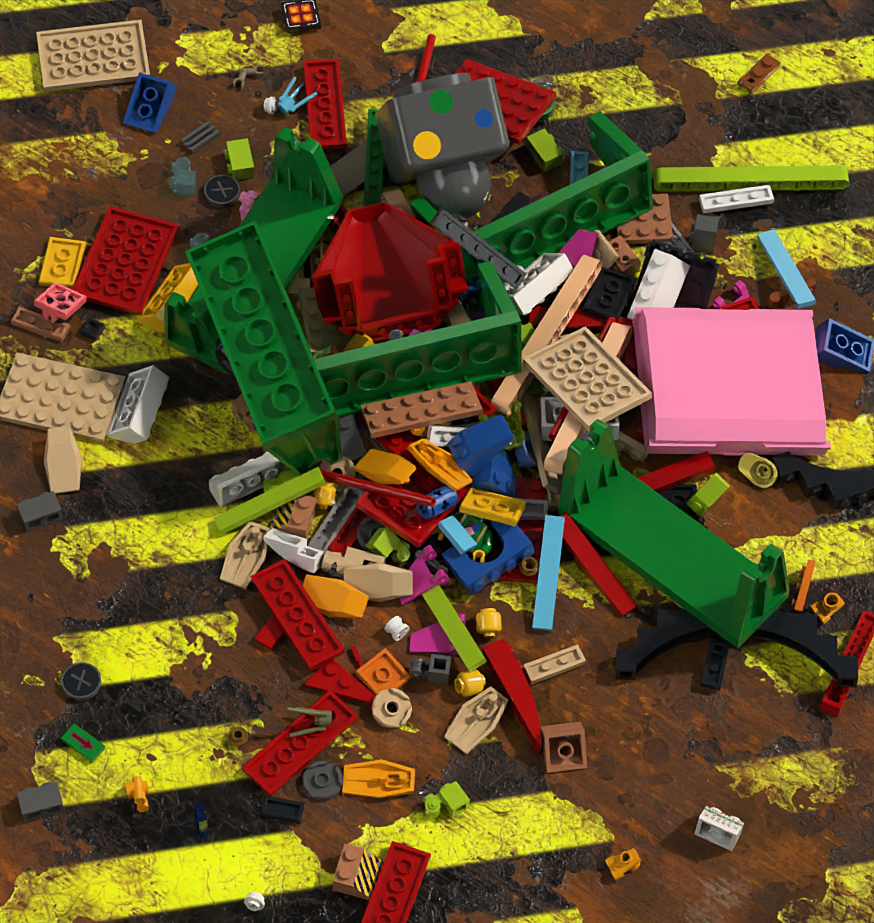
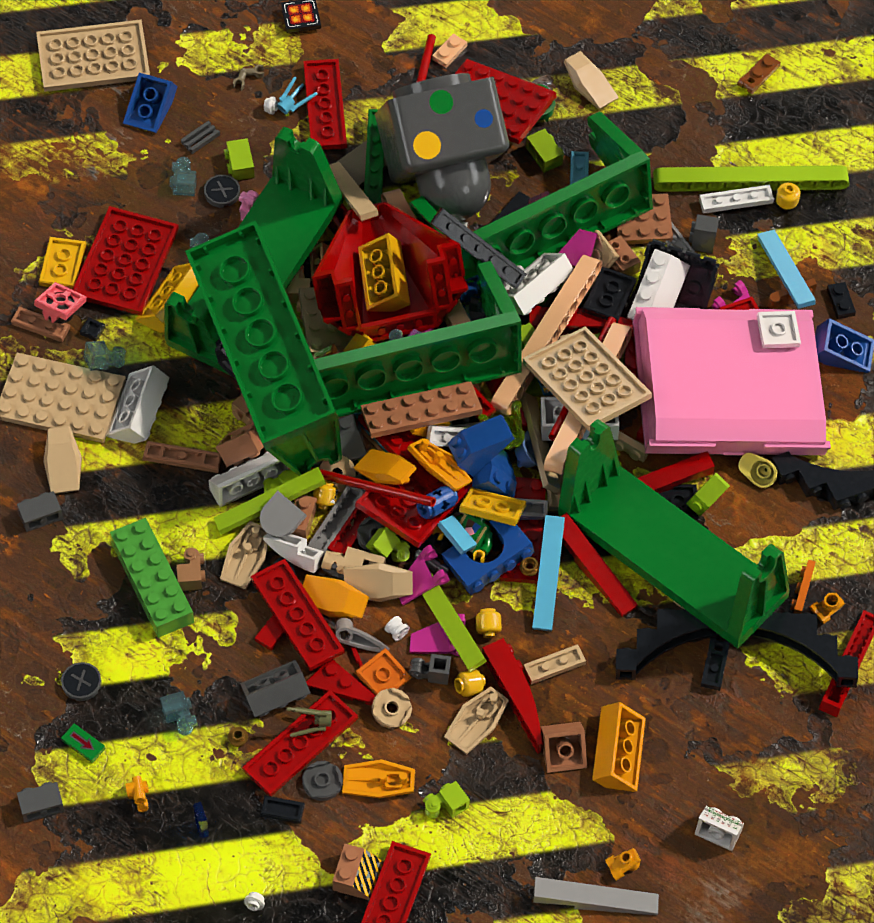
(100, 358): none -> clear light blue brick
(151, 577): none -> bright green brick
(176, 708): none -> clear light blue brick
(182, 457): none -> nougat plate
(190, 574): none -> medium nougat brick
(240, 445): none -> nougat slope
(275, 688): none -> dark grey slope
(280, 516): none -> light grey tile
(353, 194): none -> tan tile
(357, 637): none -> light grey piece
(383, 274): none -> yellow slope
(449, 50): none -> light nougat plate
(590, 80): none -> tan piece
(594, 897): none -> light grey slope
(619, 747): none -> light orange slope
(778, 329): none -> white plate
(788, 195): none -> yellow head
(841, 300): none -> black plate

